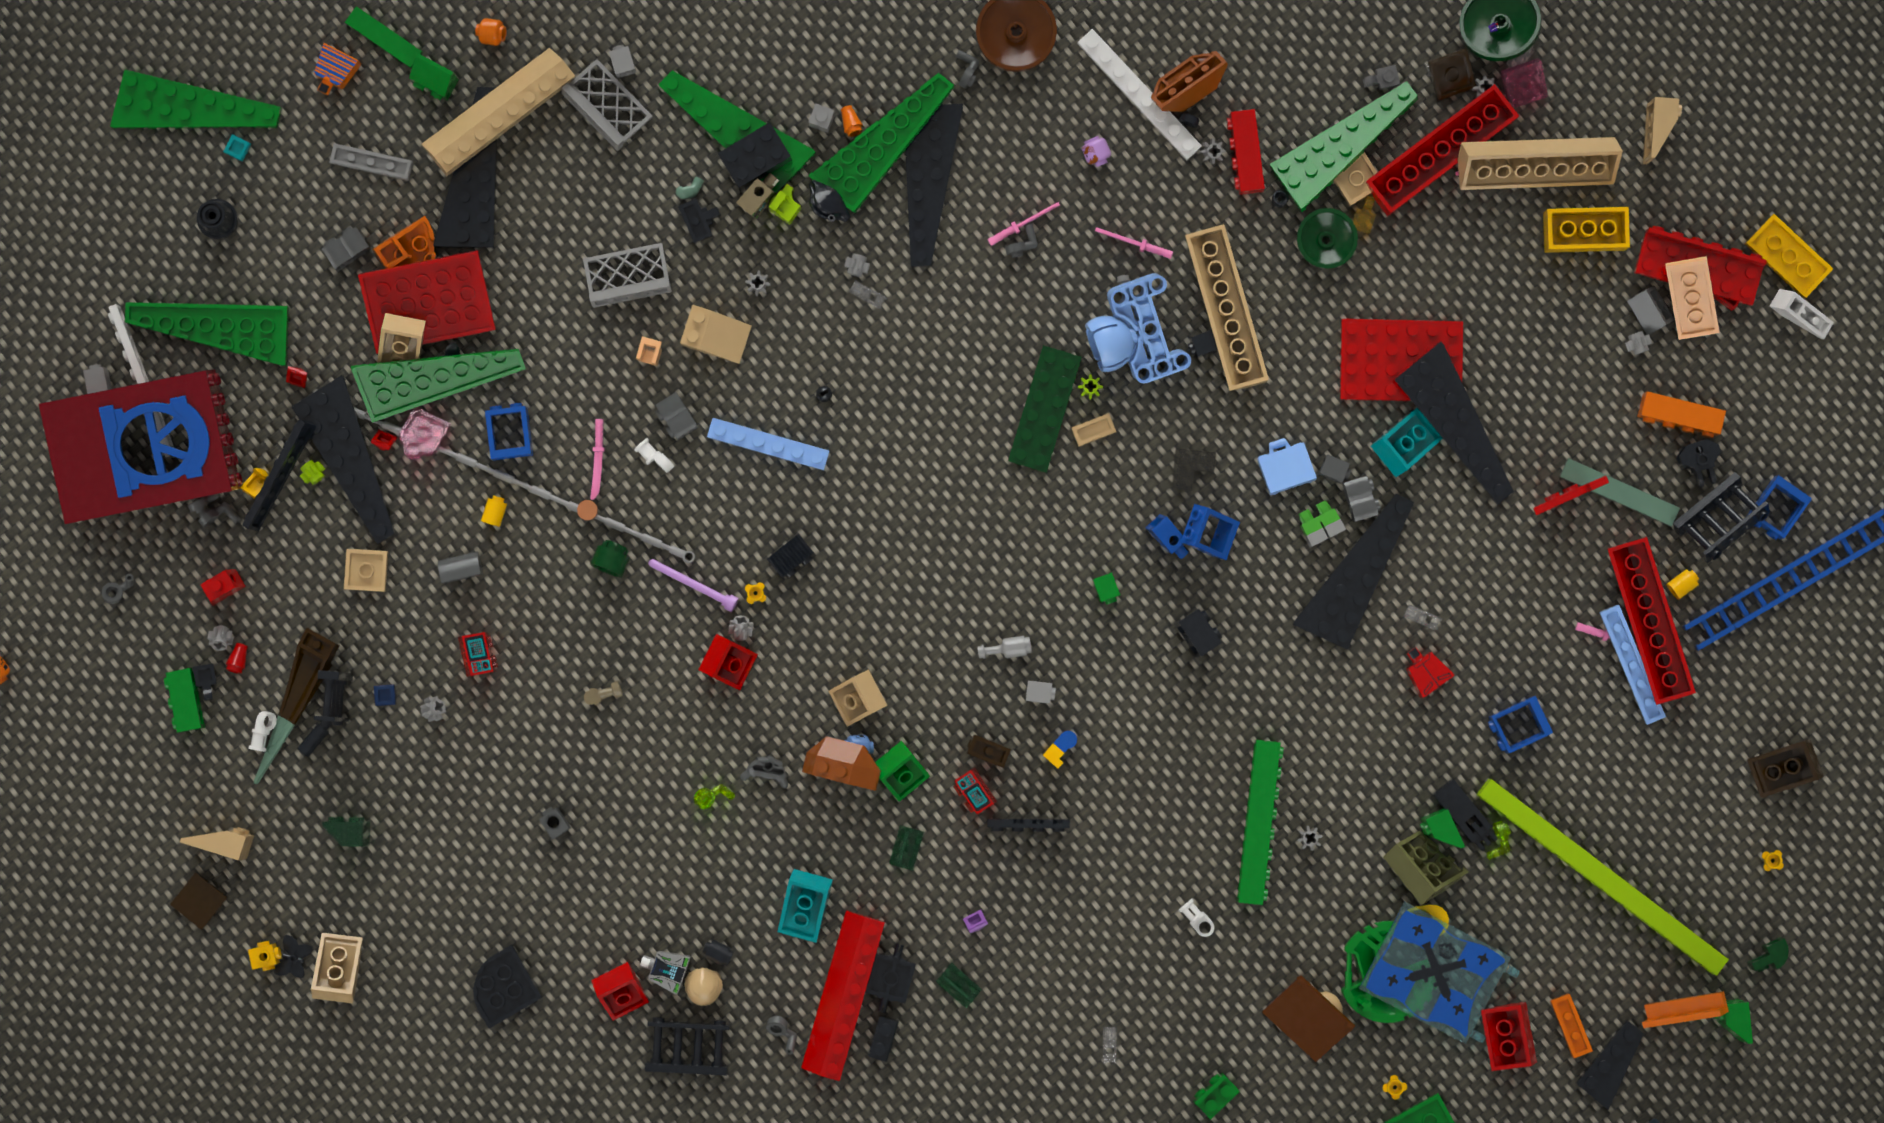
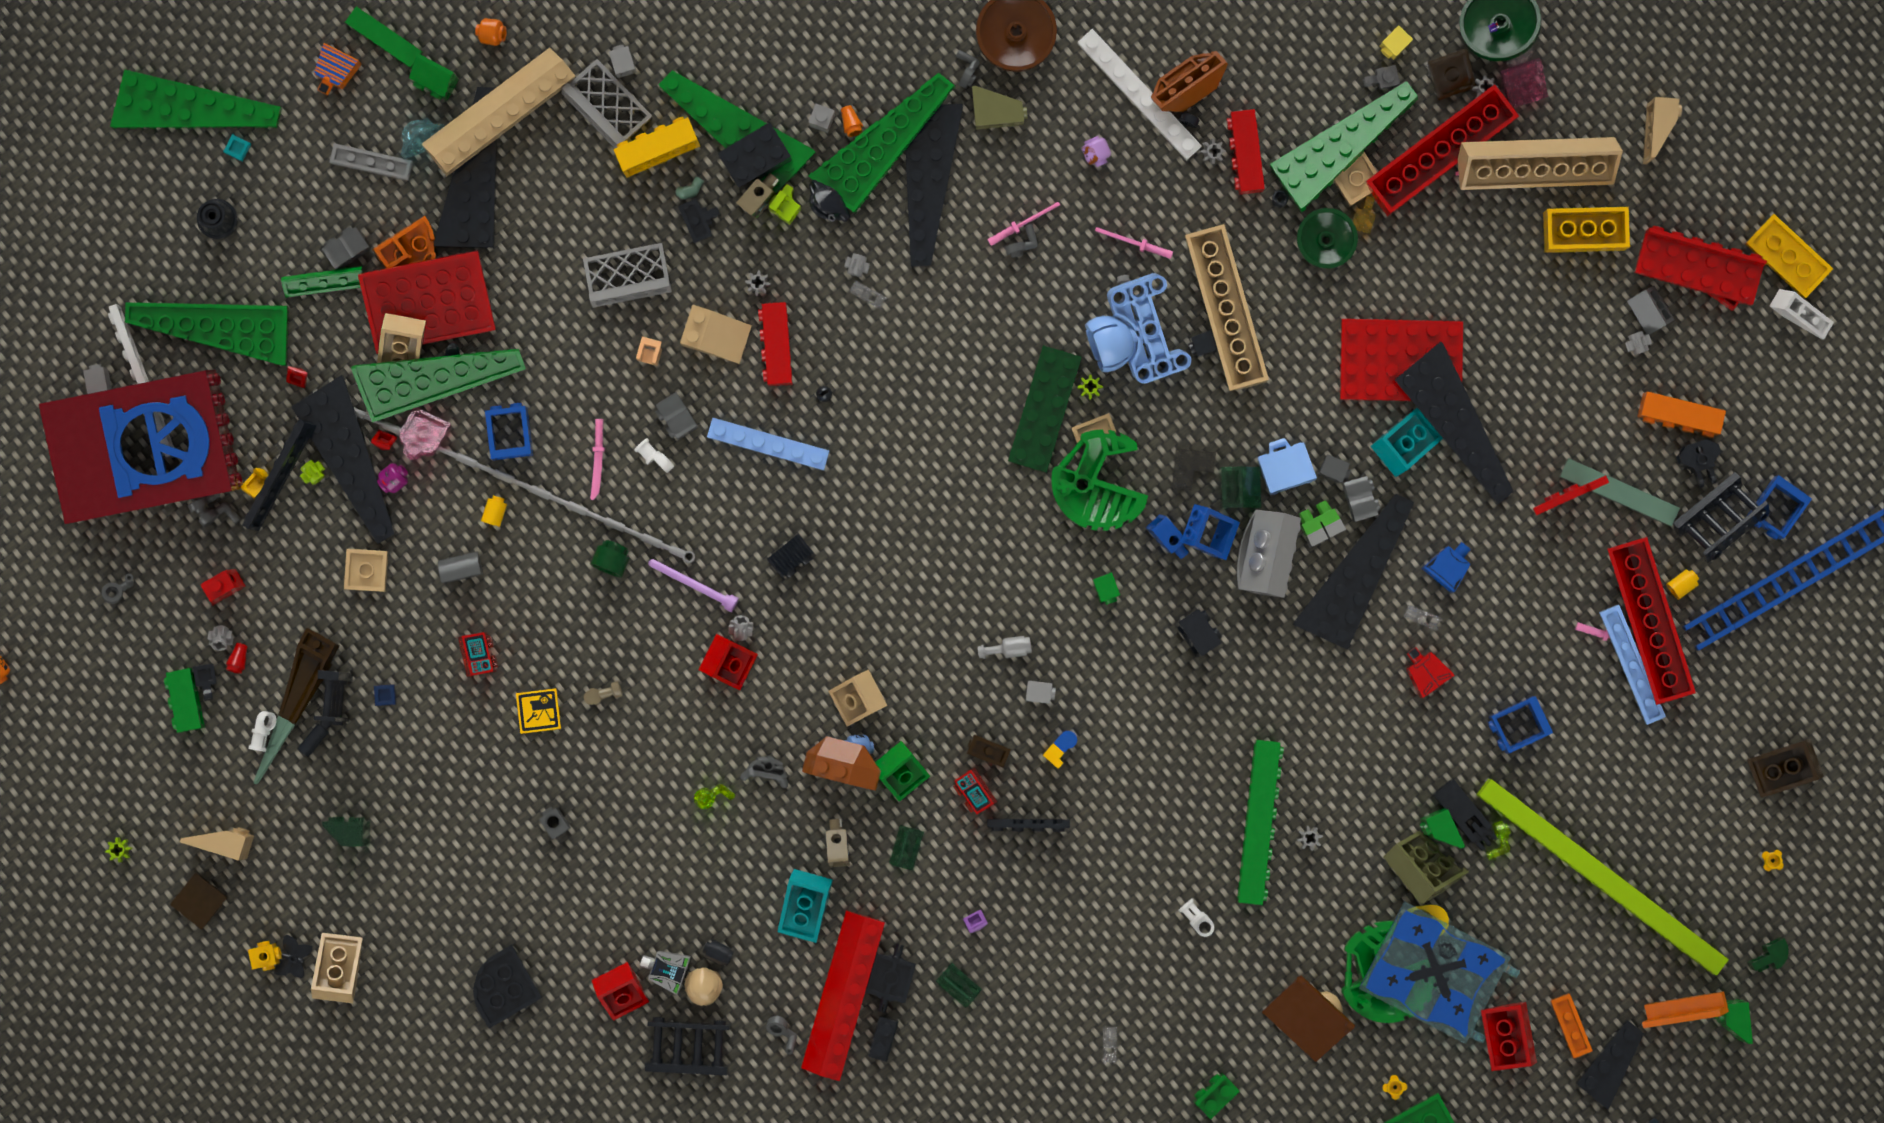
(119, 855): none -> lime gear
(321, 282): none -> green tile
(392, 478): none -> magenta head
(415, 134): none -> clear light blue hat
(433, 709): light grey gear -> none
(538, 711): none -> piece
(587, 510): nougat tile -> none
(656, 147): none -> yellow brick
(750, 589): yellow plate -> none
(777, 344): none -> red brick
(837, 853): none -> dark tan torso
(996, 110): none -> olive slope
(1100, 502): none -> green piece
(1240, 487): none -> clear green slope
(1267, 553): none -> light grey piece
(1395, 43): none -> light yellow brick
(1449, 566): none -> blue torso
(1692, 298): light nougat plate -> none

